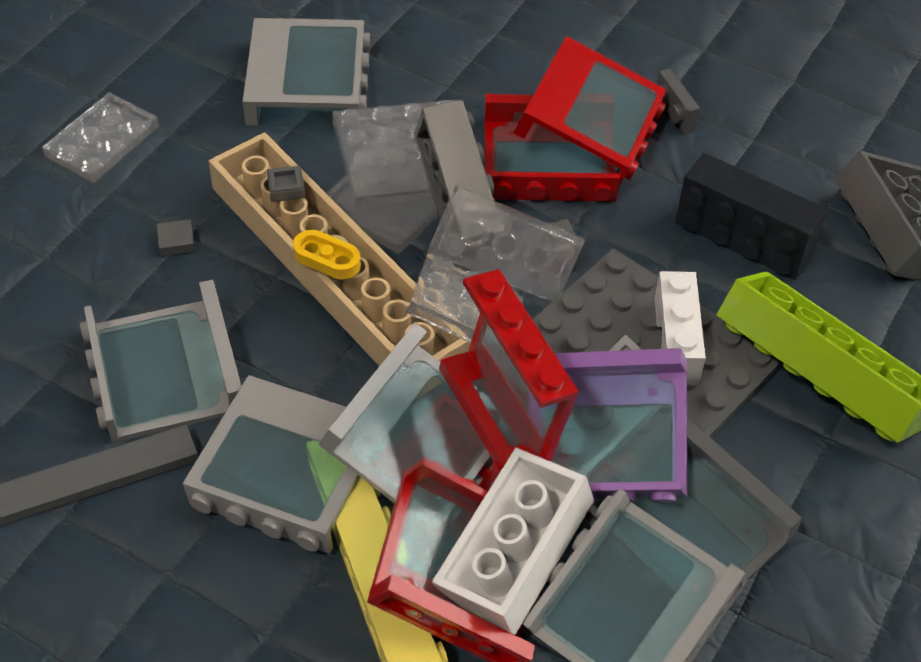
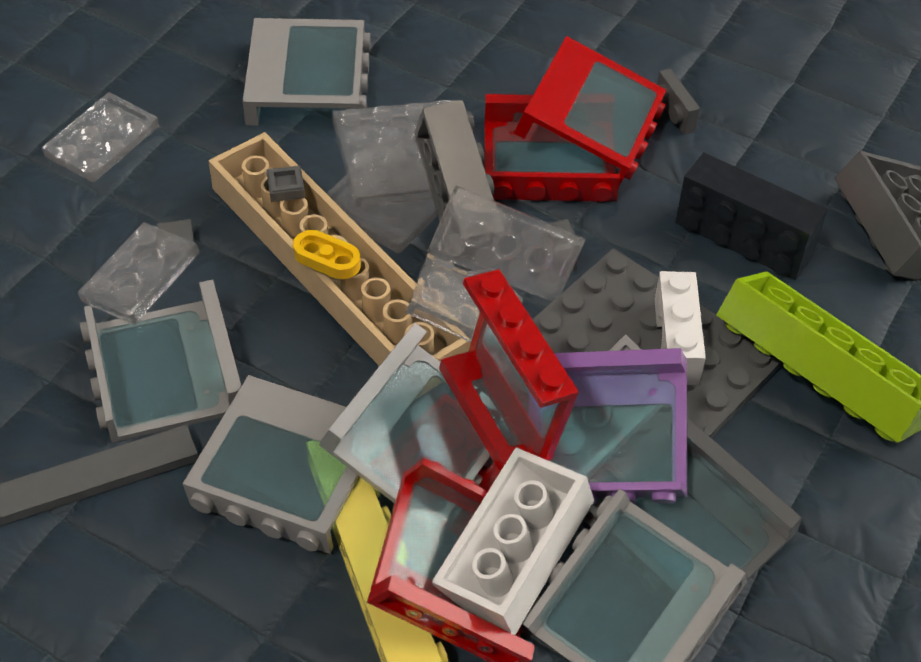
(138, 273): none -> clear plate

